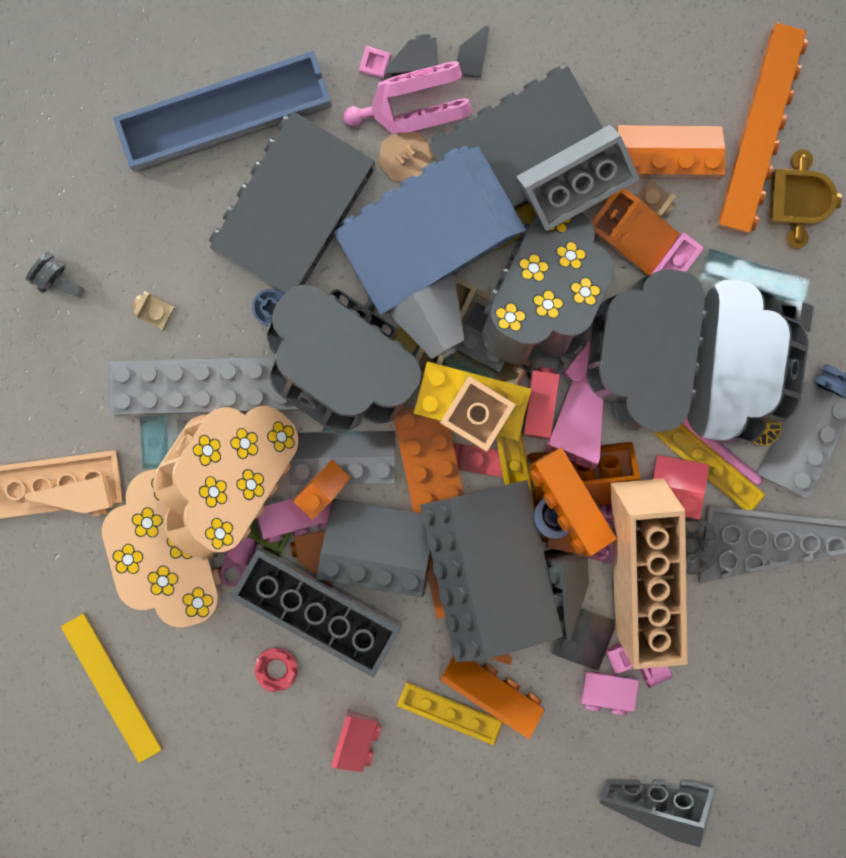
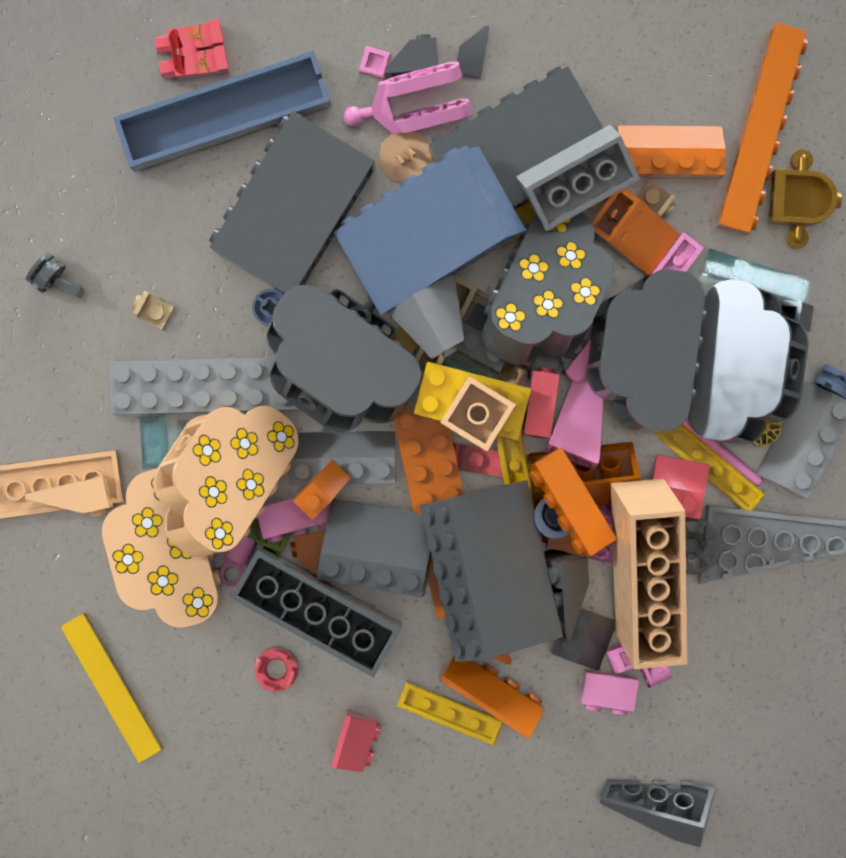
(195, 51): none -> coral hips

